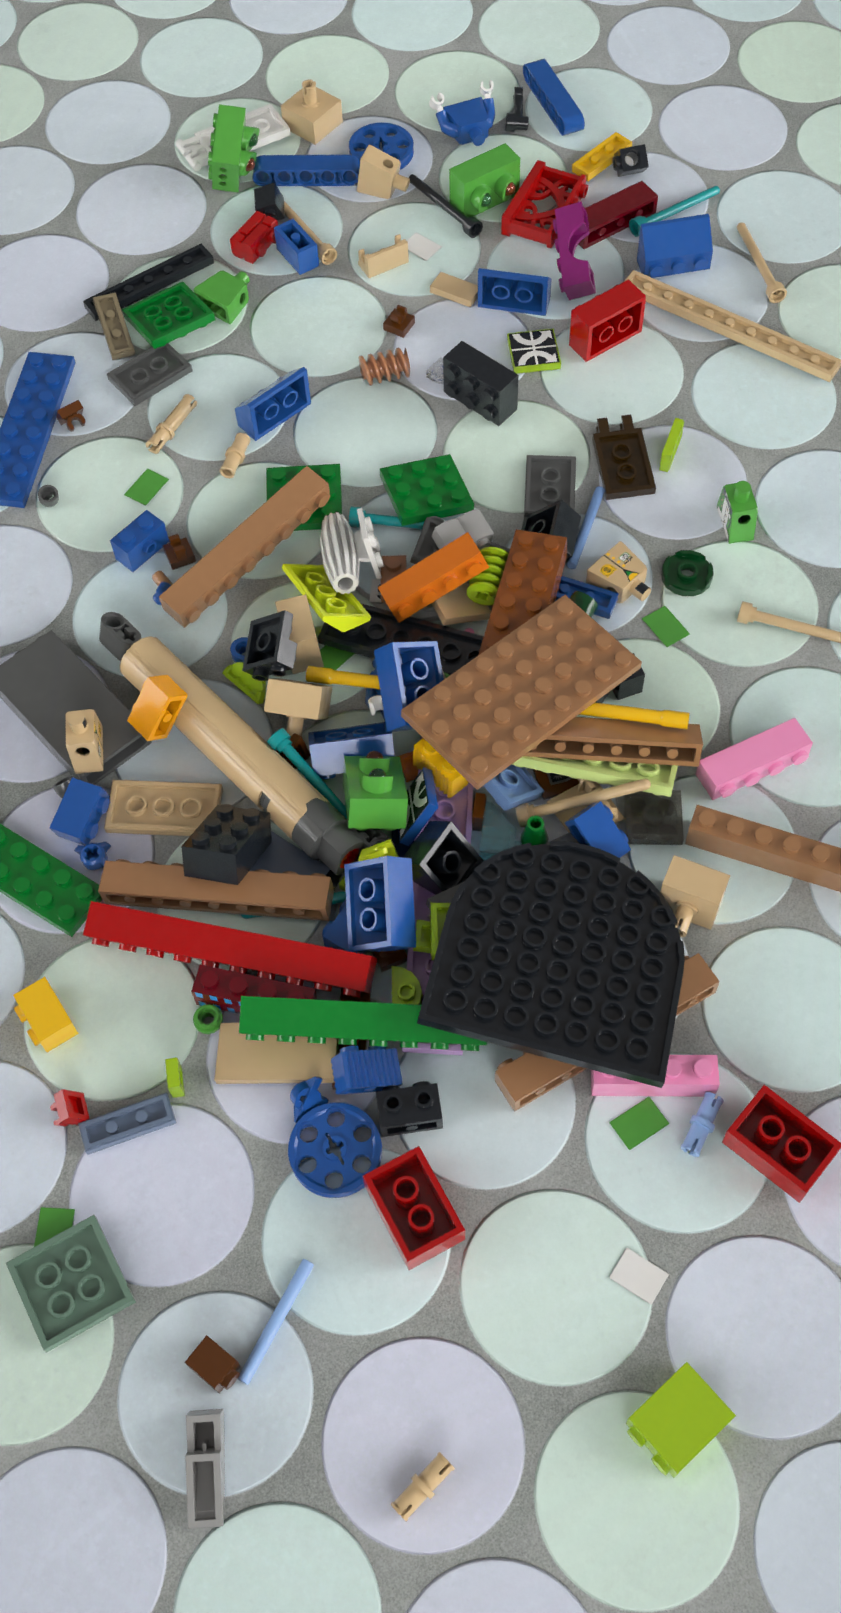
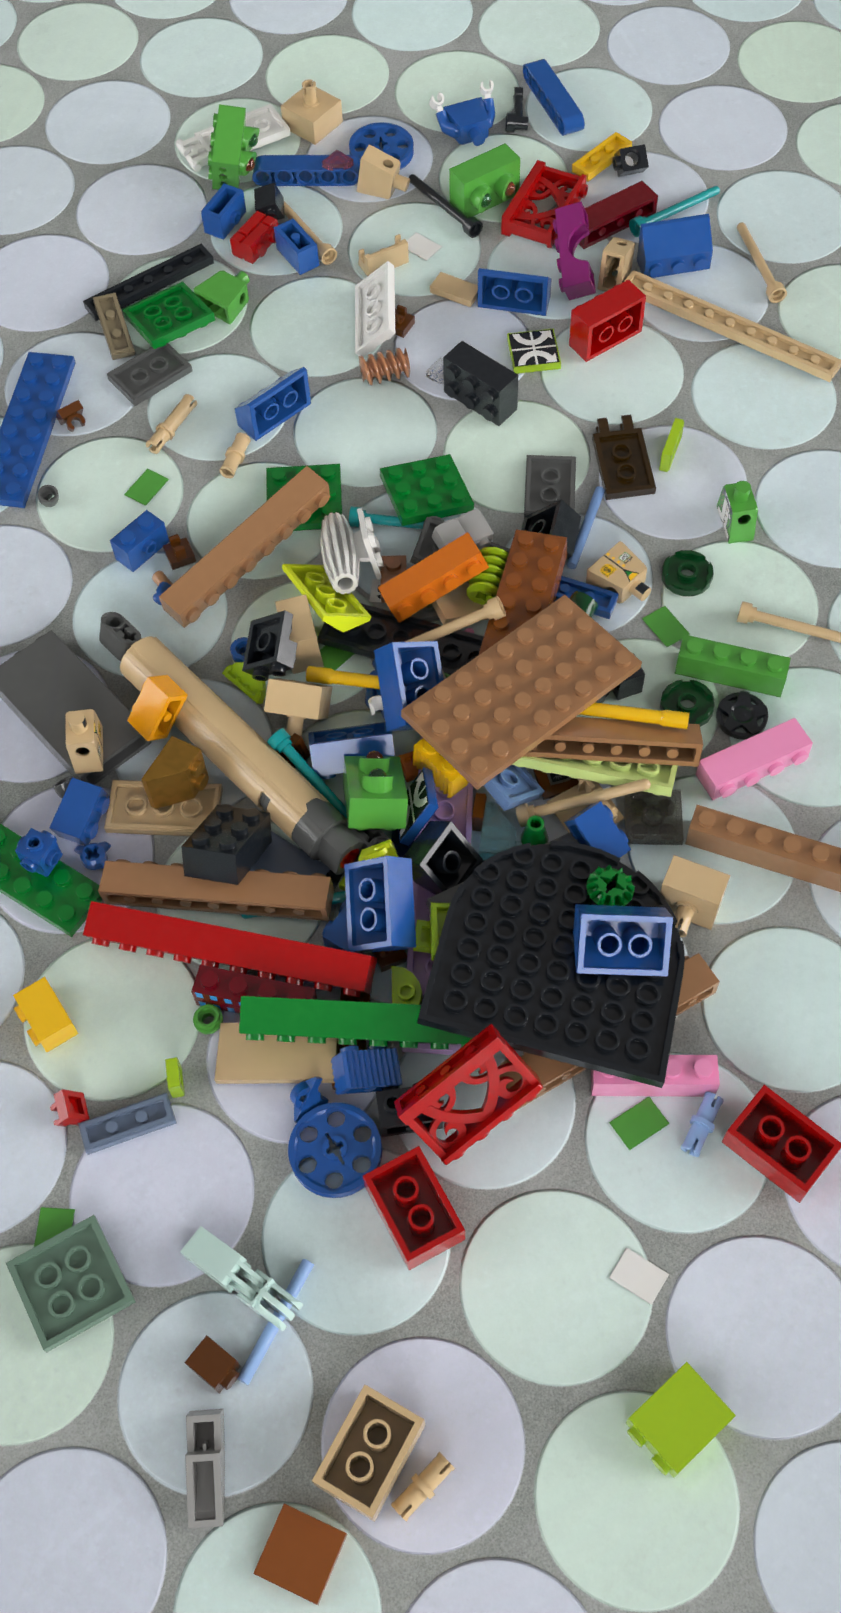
(38, 852): none -> blue brick
(175, 774): none -> pearl gold slope
(223, 211): none -> blue brick
(228, 1270): none -> light aqua arm
(300, 1554): none -> dark orange tile
(337, 160): none -> clear pink tile
(369, 1452): none -> tan brick
(375, 309): none -> white plate
(470, 1124): none -> red fence
(493, 609): none -> tan piece
(615, 257): none -> tan torso
(618, 896): none -> green gear
(622, 940): none -> blue slope
(693, 691): none -> dark green tile
(732, 665): none -> bright green brick
(742, 715): none -> black wheel

